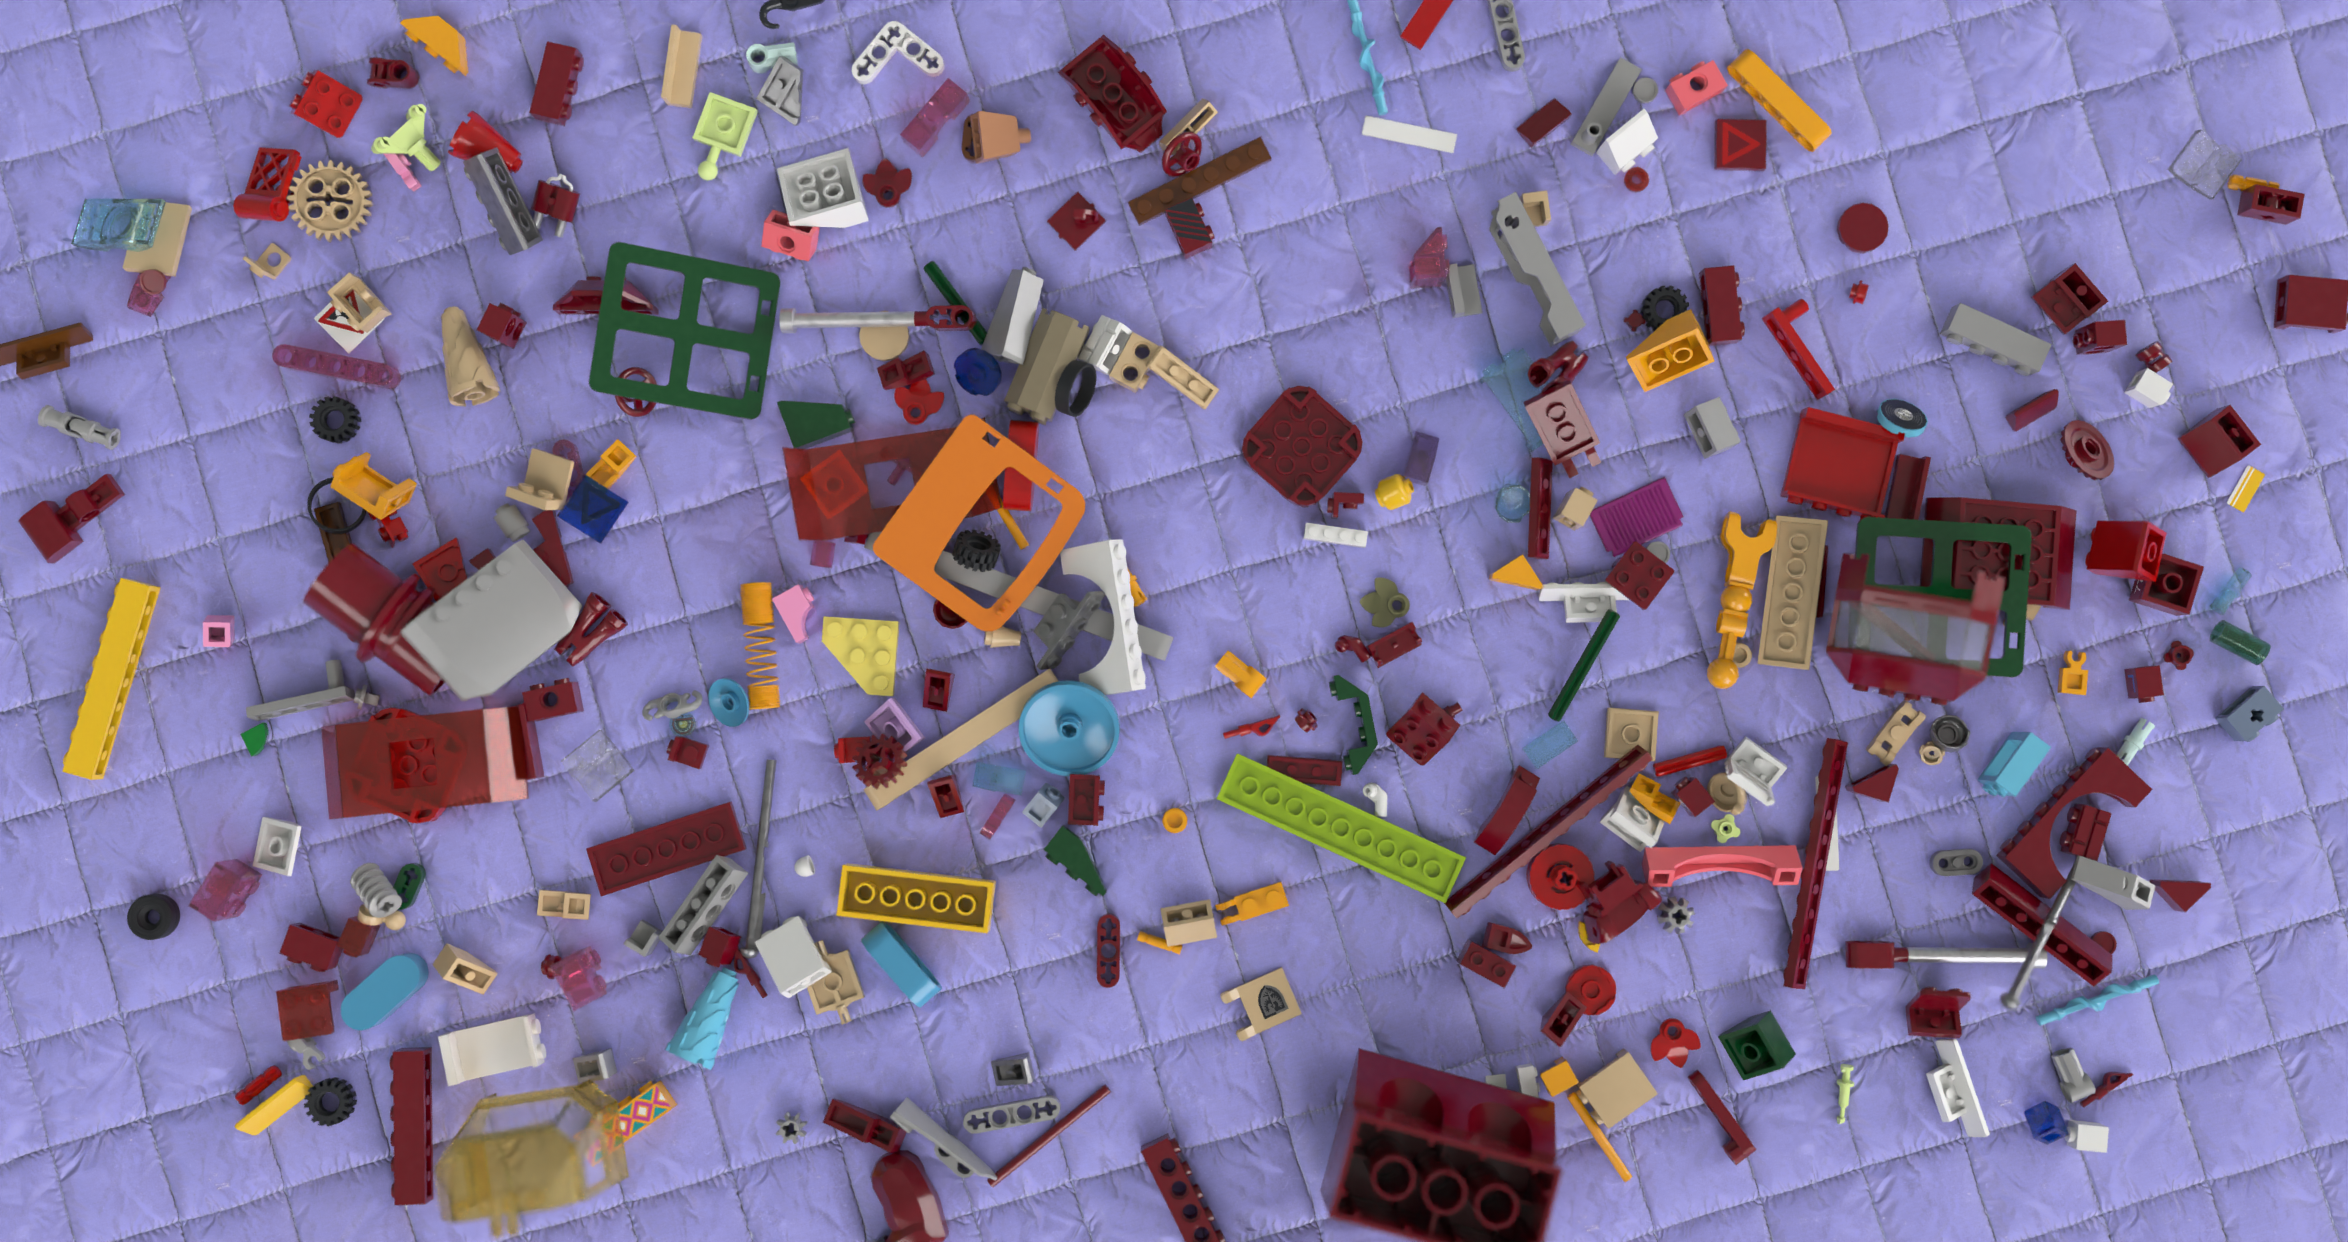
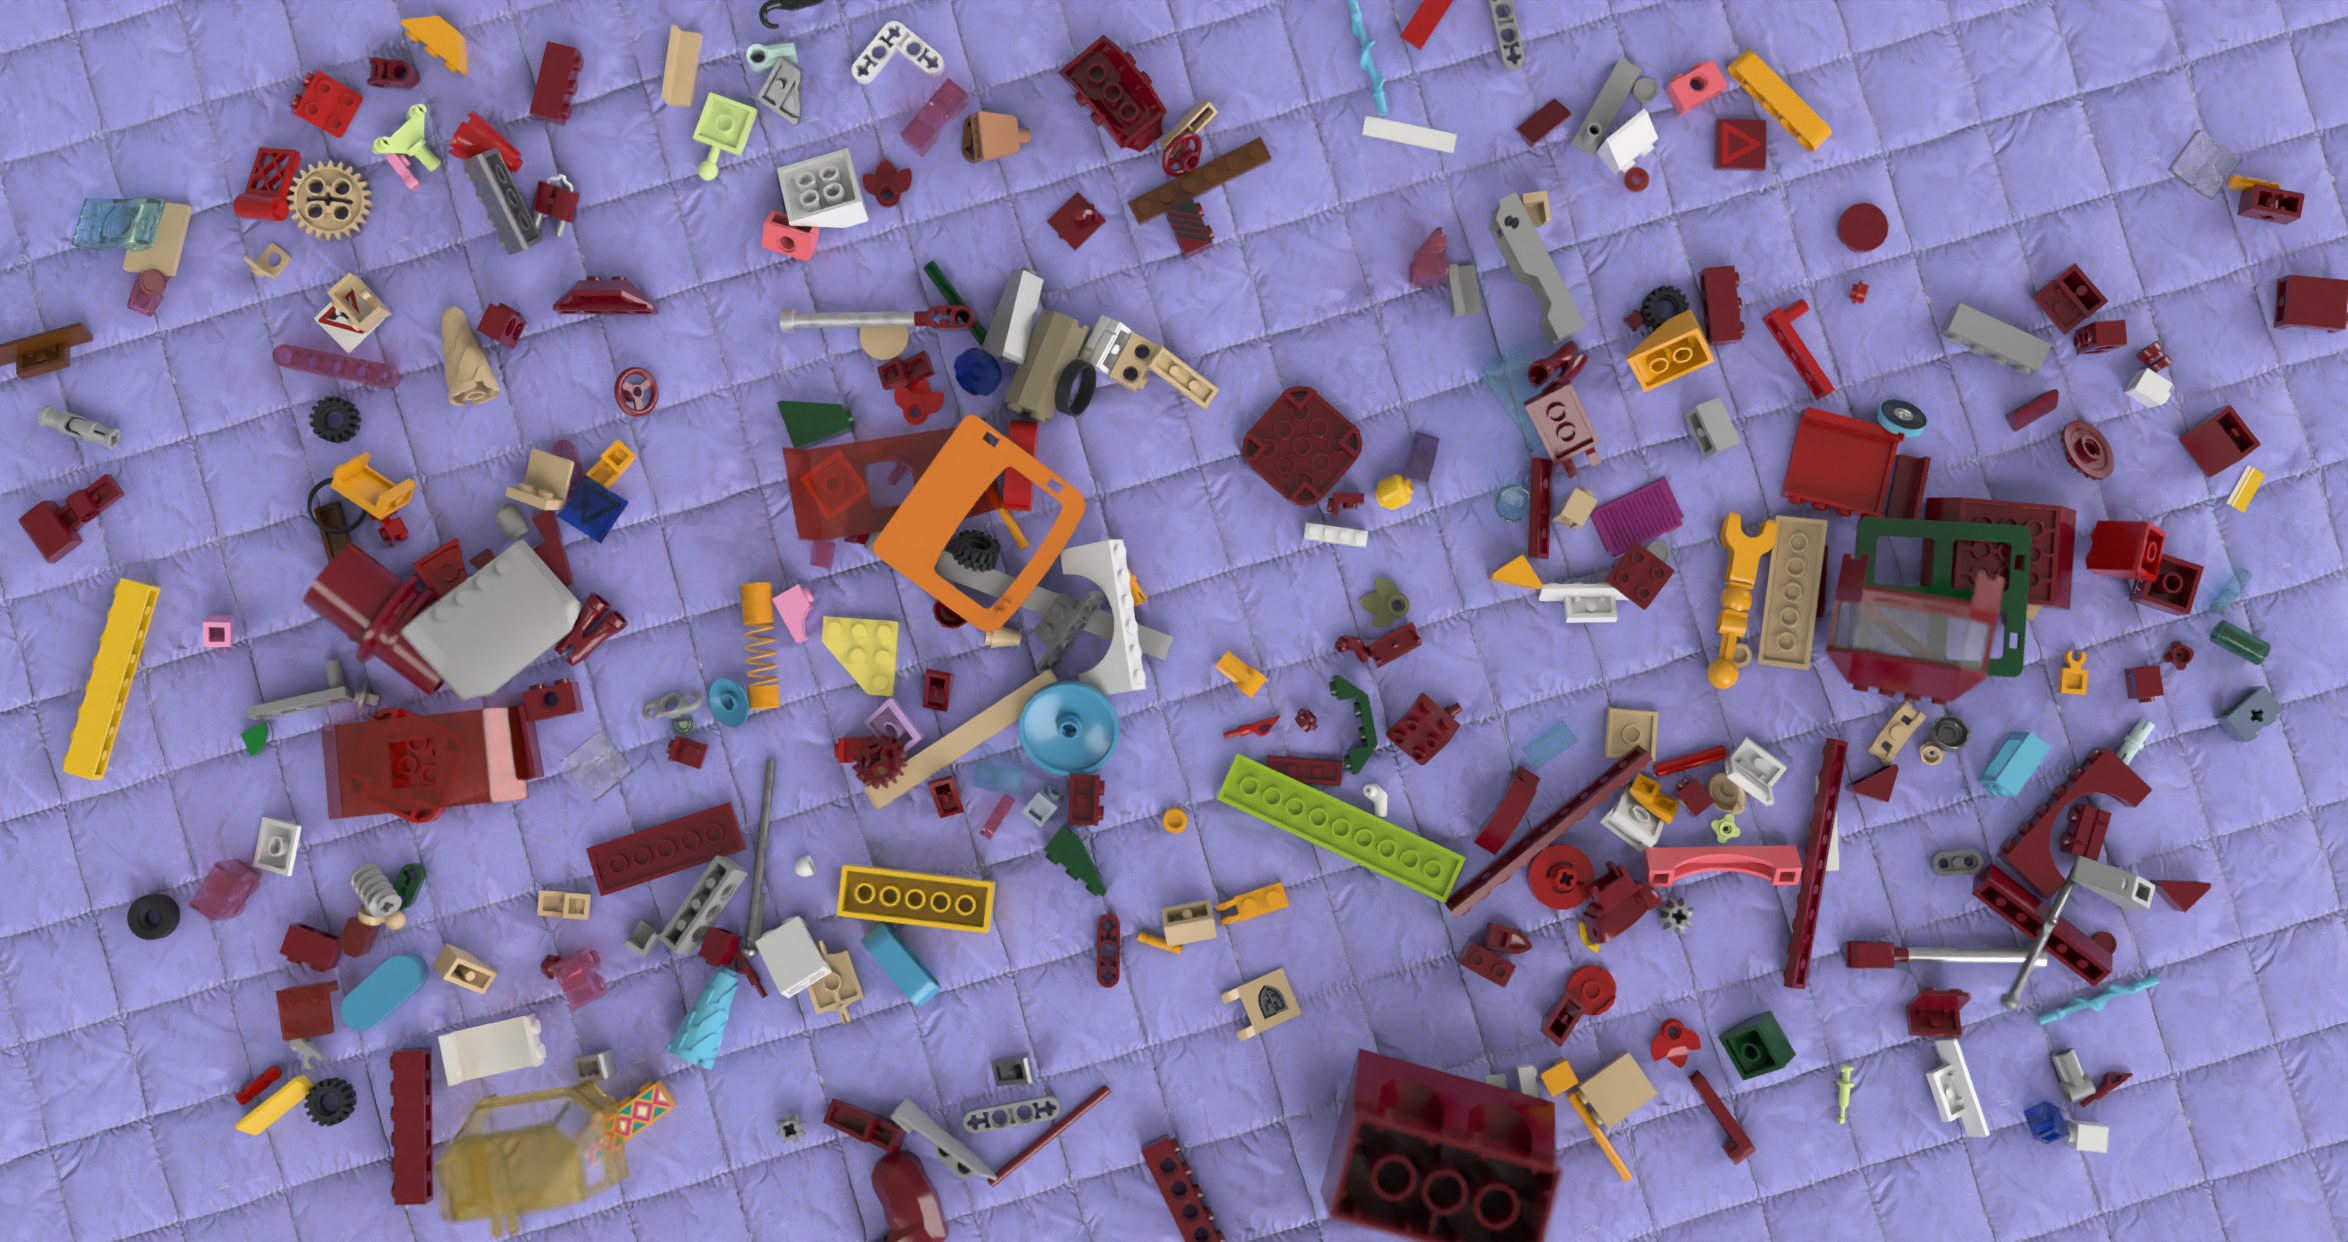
(683, 331): dark green window -> none
(1584, 665): dark green axle -> none

